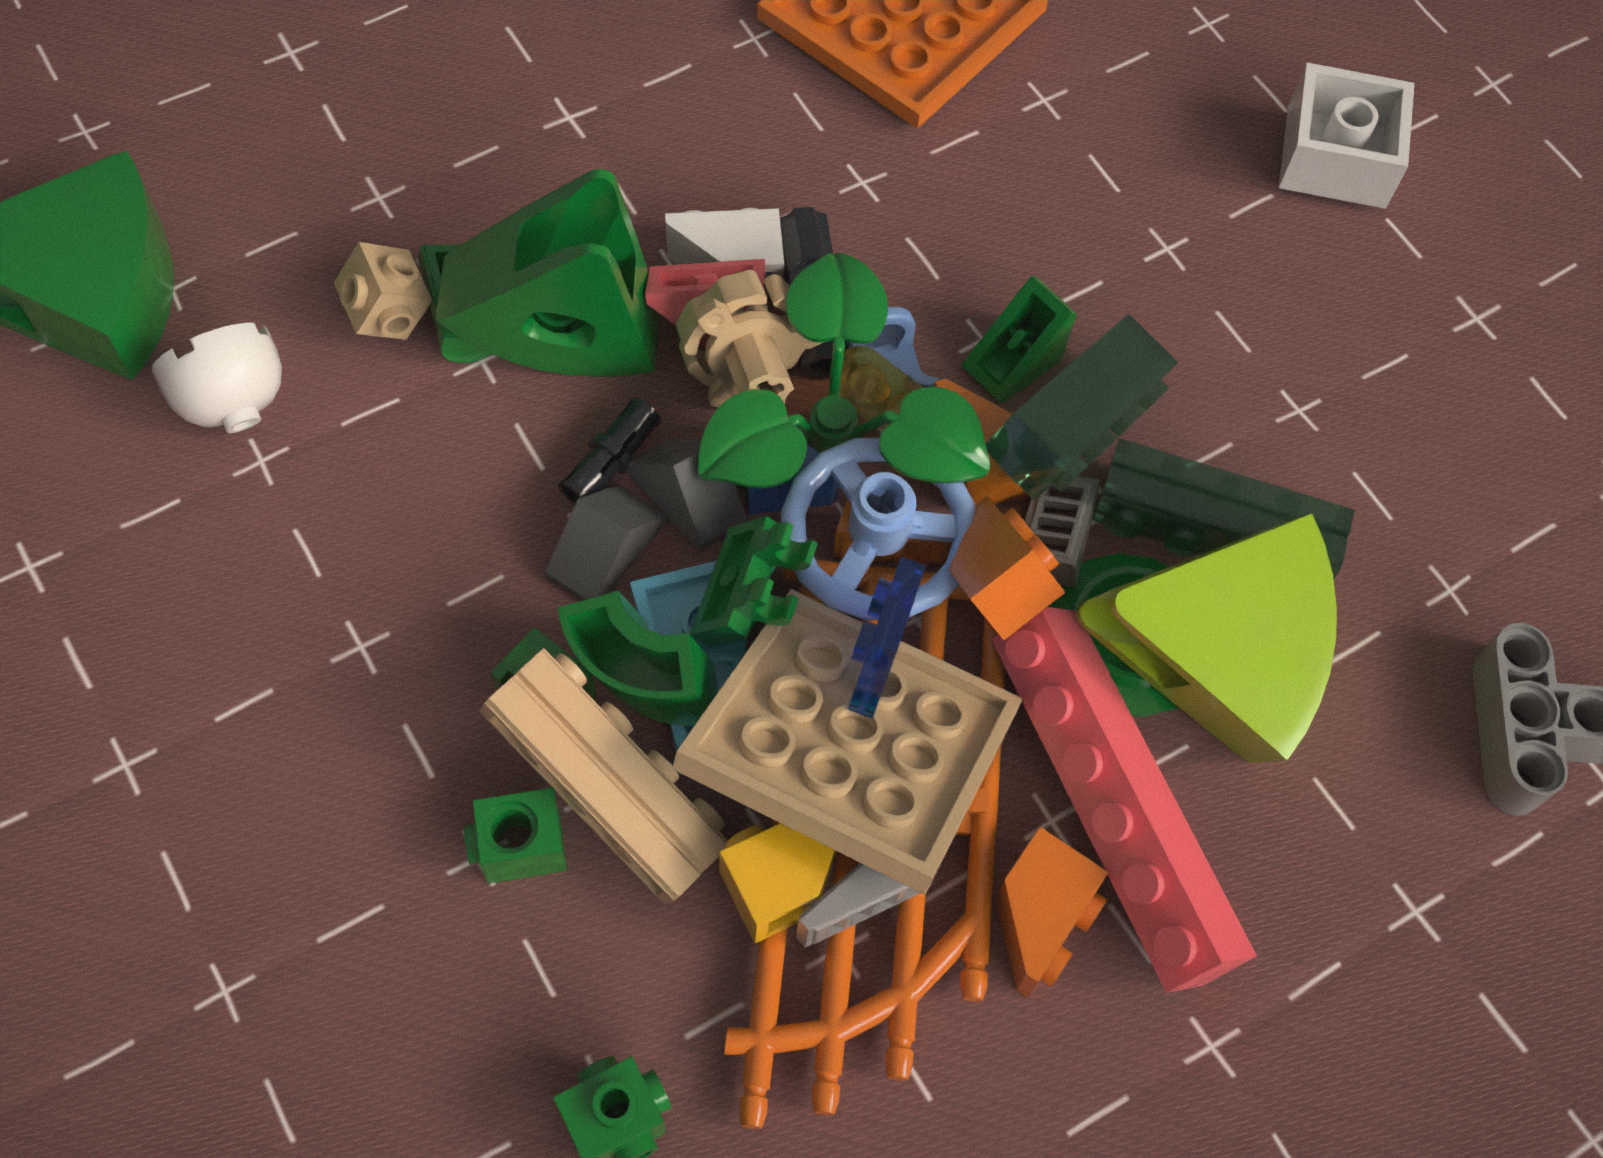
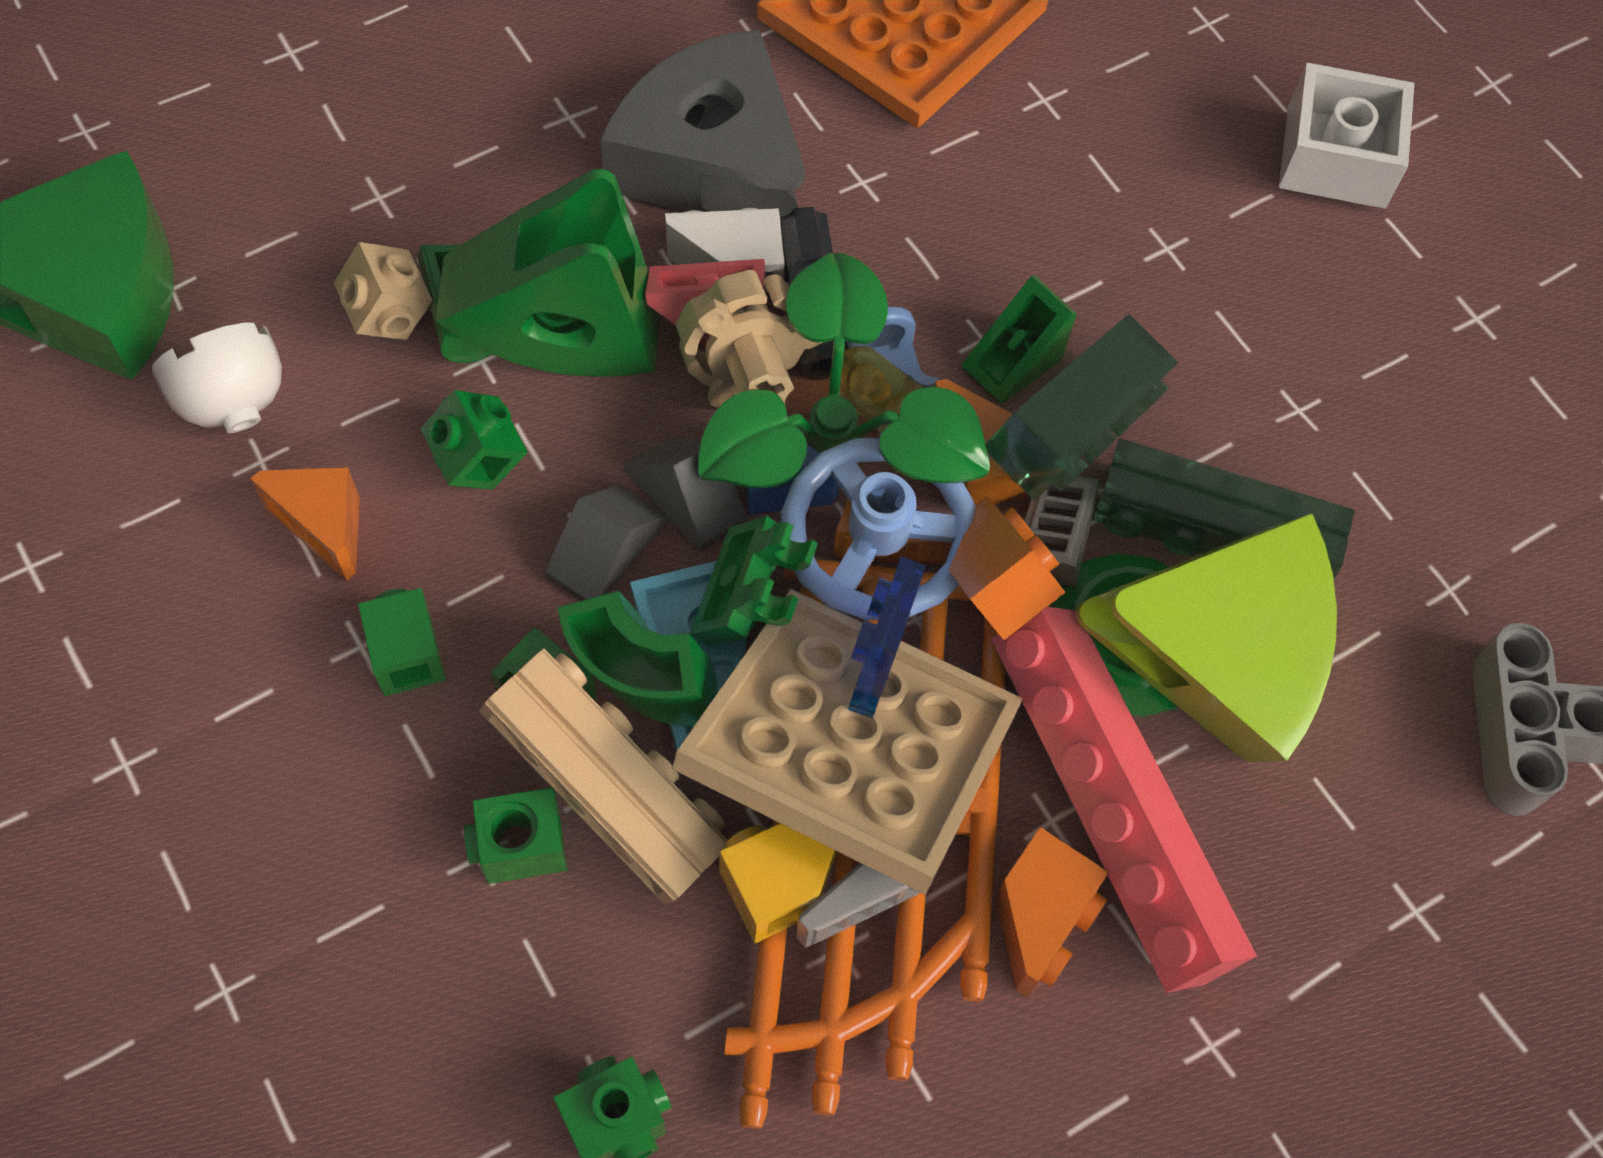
(318, 509): none -> orange slope
(401, 641): none -> green brick
(473, 440): none -> green brick
(611, 450): black pin -> none
(707, 132): none -> dark grey piece

